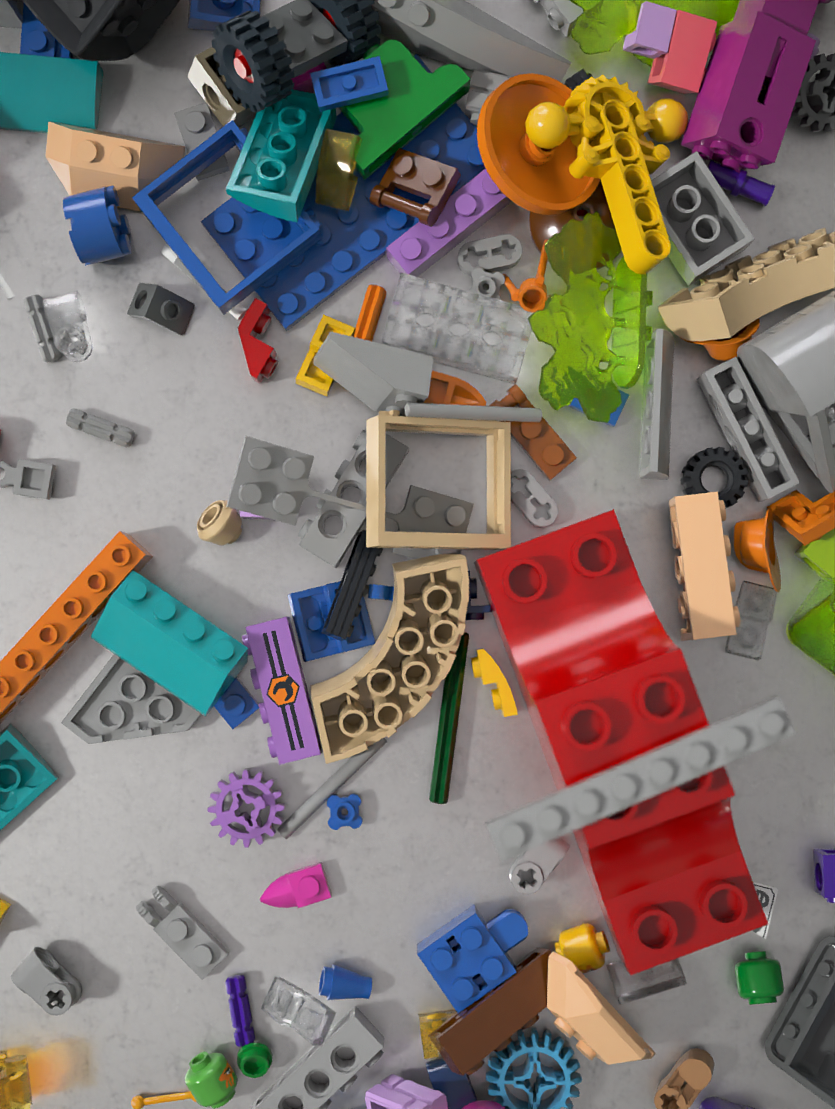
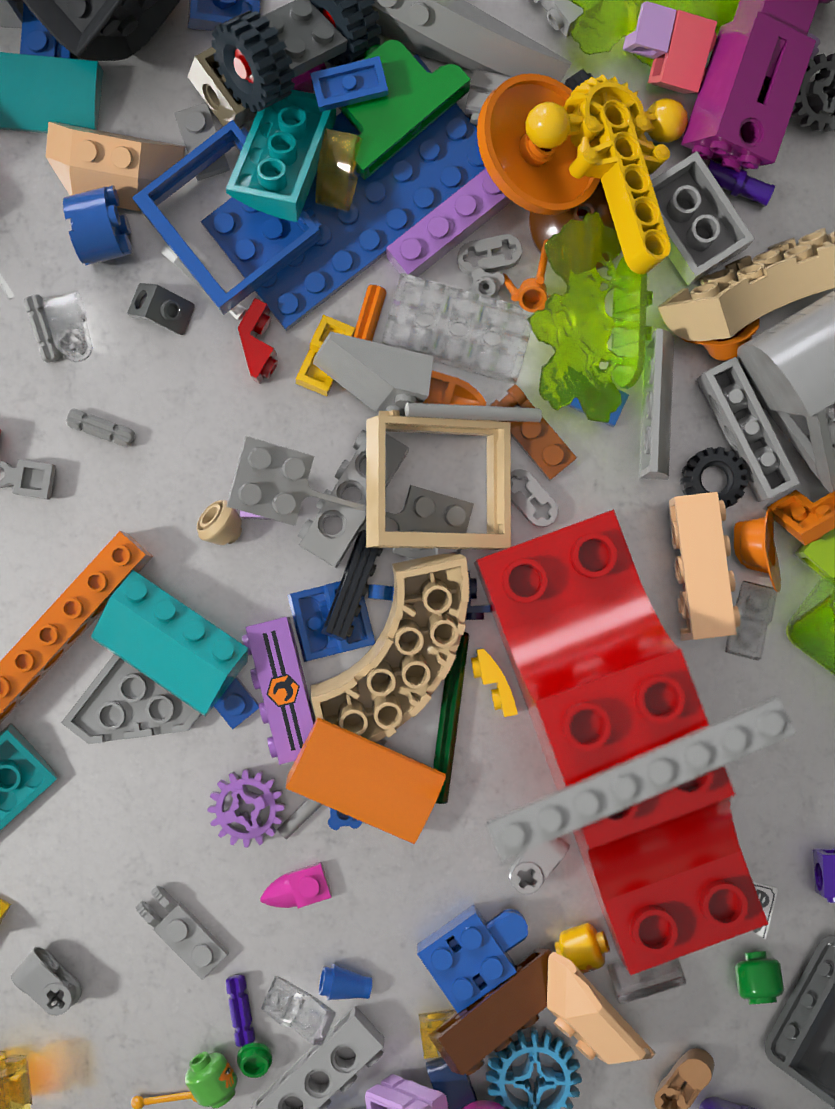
(365, 780): none -> orange slope
(420, 177): reddish brown plate -> none

